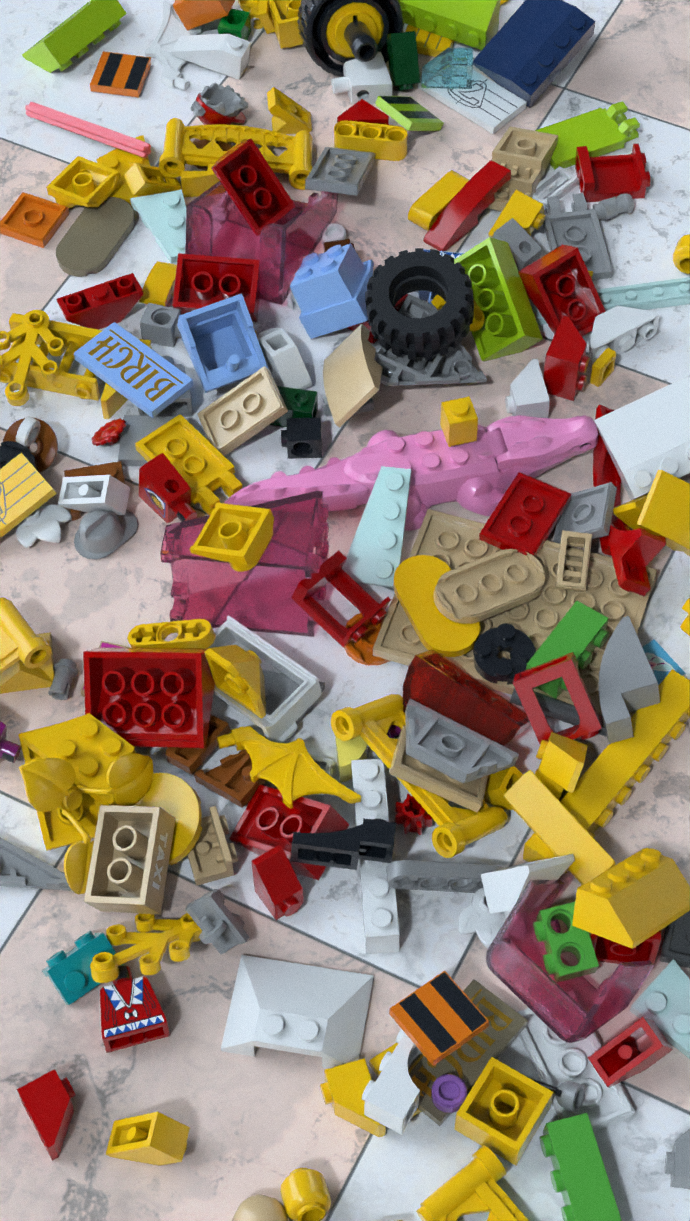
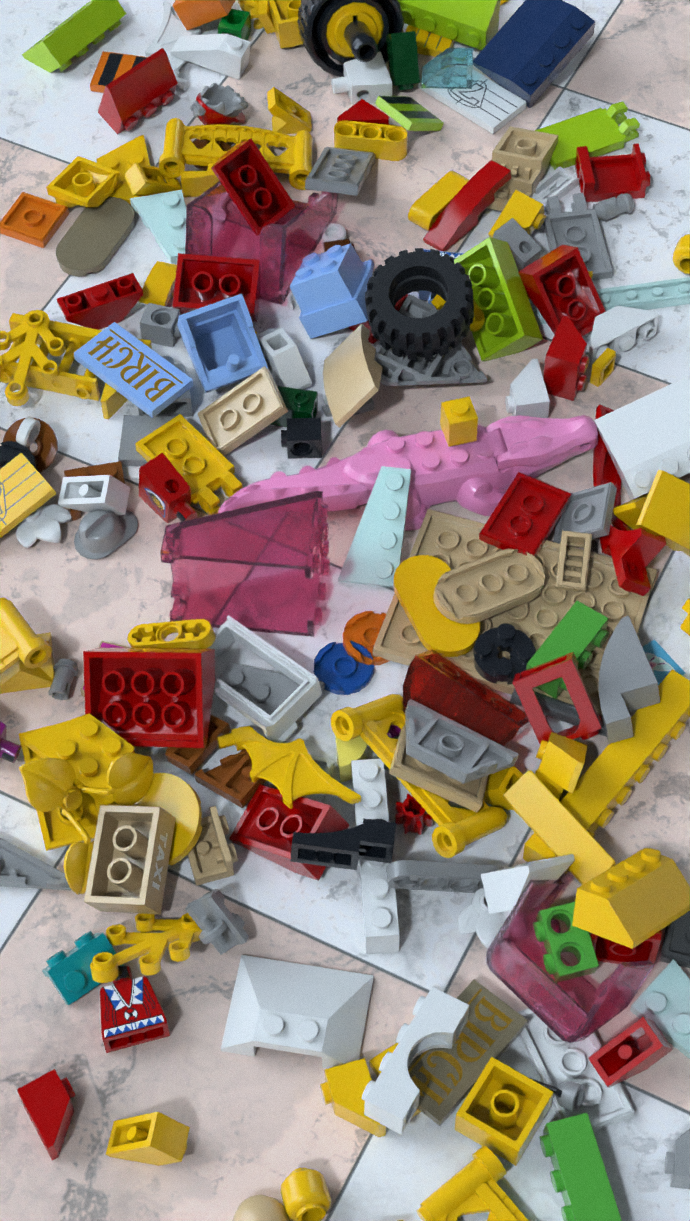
(88, 129): coral axle -> none
(109, 432): red piece -> none
(138, 92): none -> red slope
(235, 535): yellow slope -> none
(239, 676): yellow slope -> none
(277, 883): red slope -> none
(332, 572): red panel -> none
(343, 676): none -> blue tile
(439, 1018): tile -> none
(448, 1093): medium lavender tile -> none

